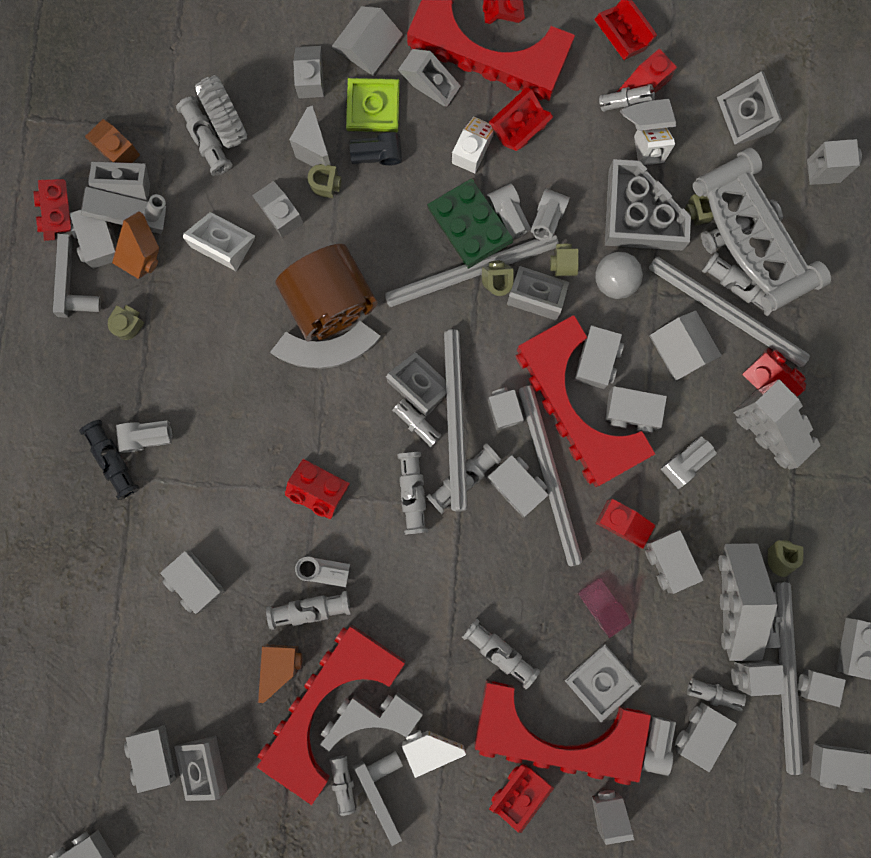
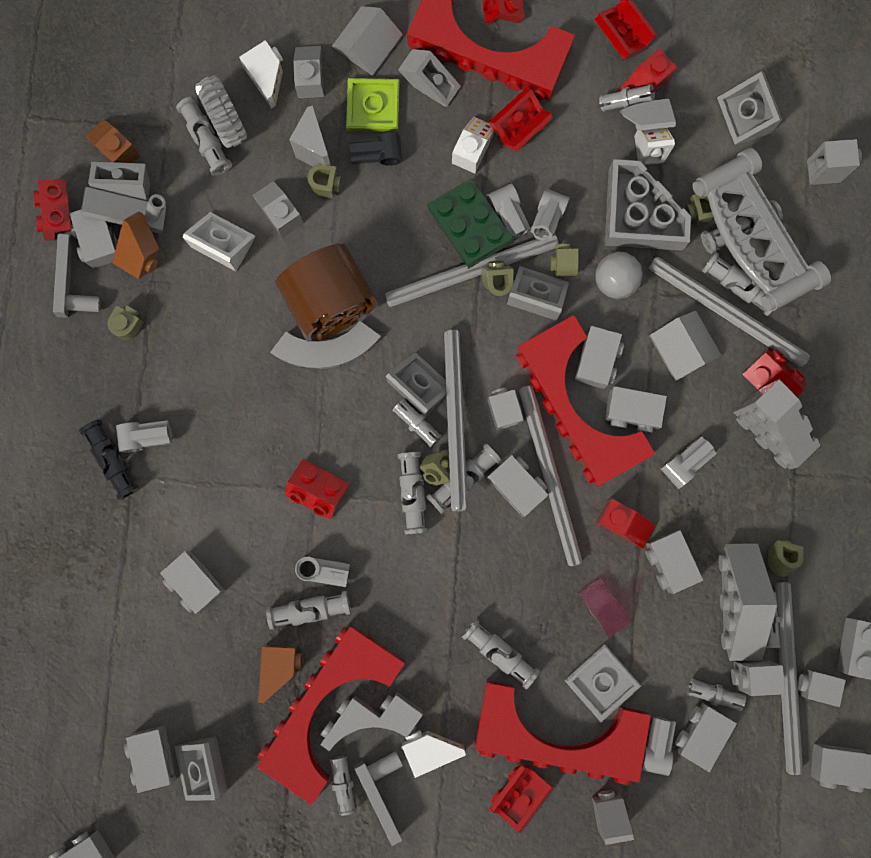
(264, 70): none -> white slope
(436, 468): none -> olive plate

